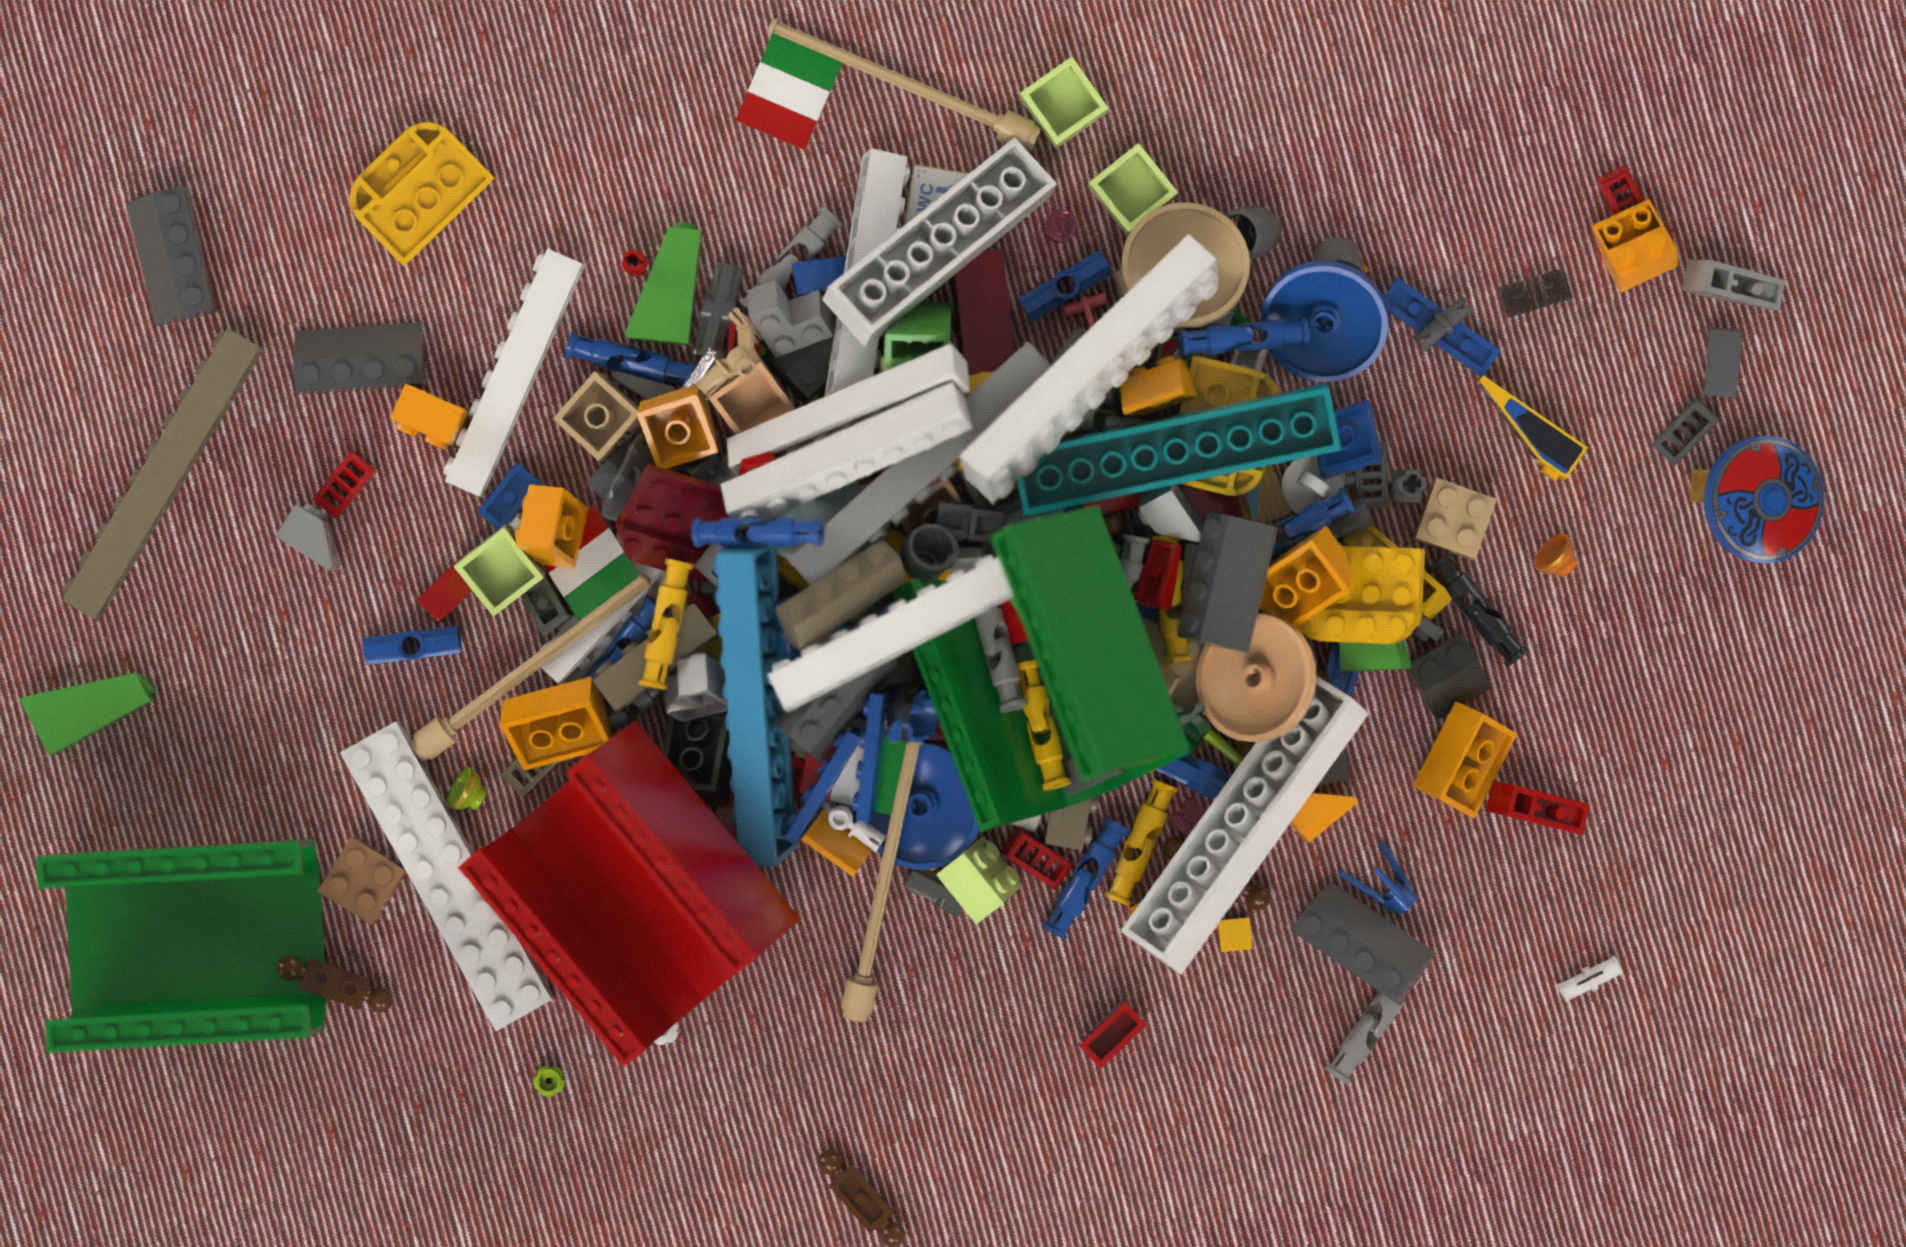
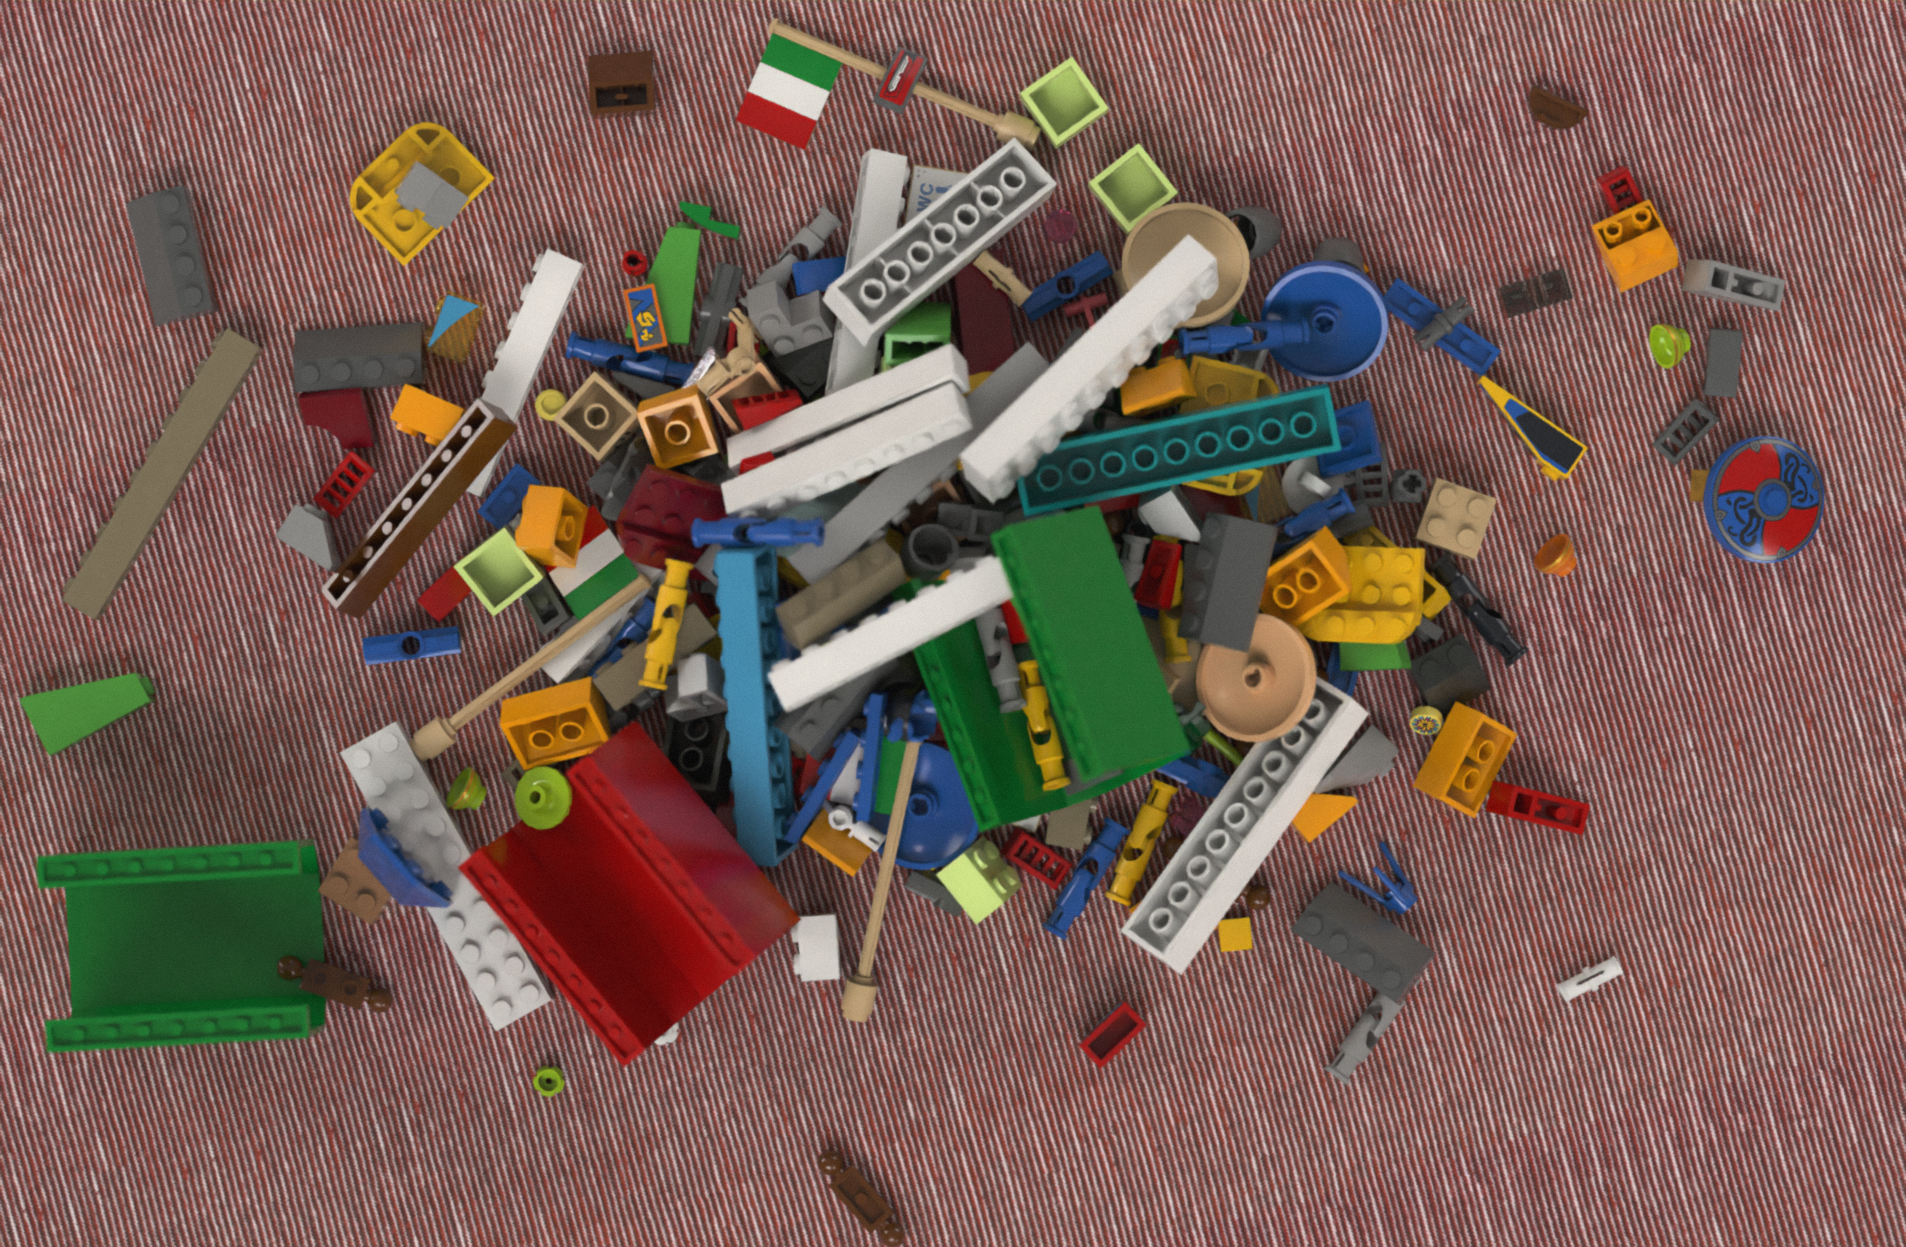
(341, 413): none -> dark red tile
(397, 874): none -> blue wedge
(419, 508): none -> reddish brown brick
(431, 195): none -> light grey brick
(454, 327): none -> clear yellow brick
(549, 403): none -> light yellow tile
(554, 797): none -> lime piece
(622, 85): none -> reddish brown slope
(645, 318): none -> tile
(702, 216): none -> green slope
(764, 407): none -> red slope
(817, 947): none -> white brick
(900, 80): none -> slope
(1002, 278): none -> tan pin
(1361, 762): none -> light grey slope
(1426, 720): none -> light yellow tile
(1553, 110): none -> reddish brown plate
(1668, 344): none -> lime piece

